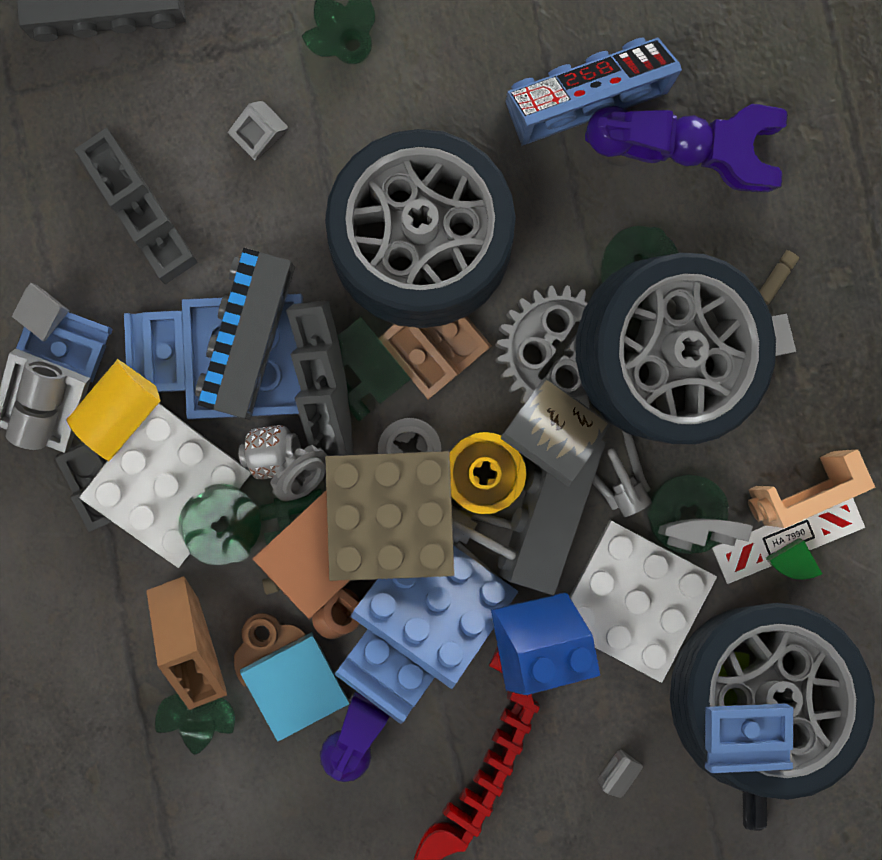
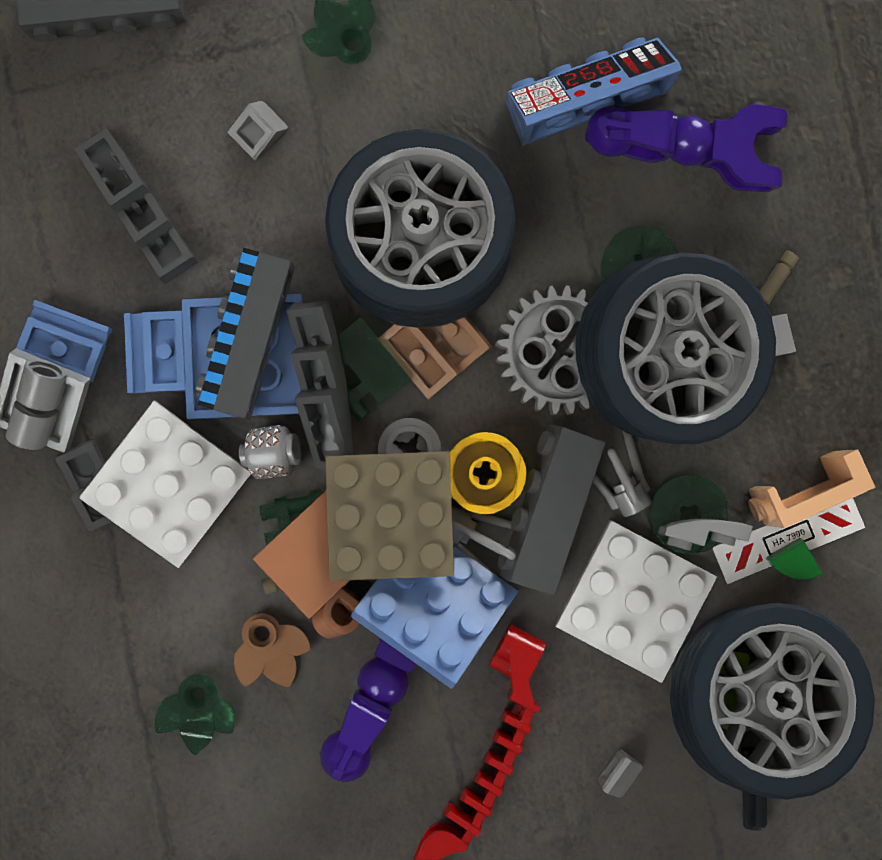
(39, 311): light grey slope -> none
(113, 409): yellow brick -> none
(184, 643): medium nougat slope -> none
(208, 507): clear green plate -> none
(294, 686): medium azure tile -> none
(299, 473): light grey gear -> none
(384, 676): medium blue plate -> none
(543, 644): blue slope -> none
(556, 431): slope -> none
(748, 738): medium blue plate -> none

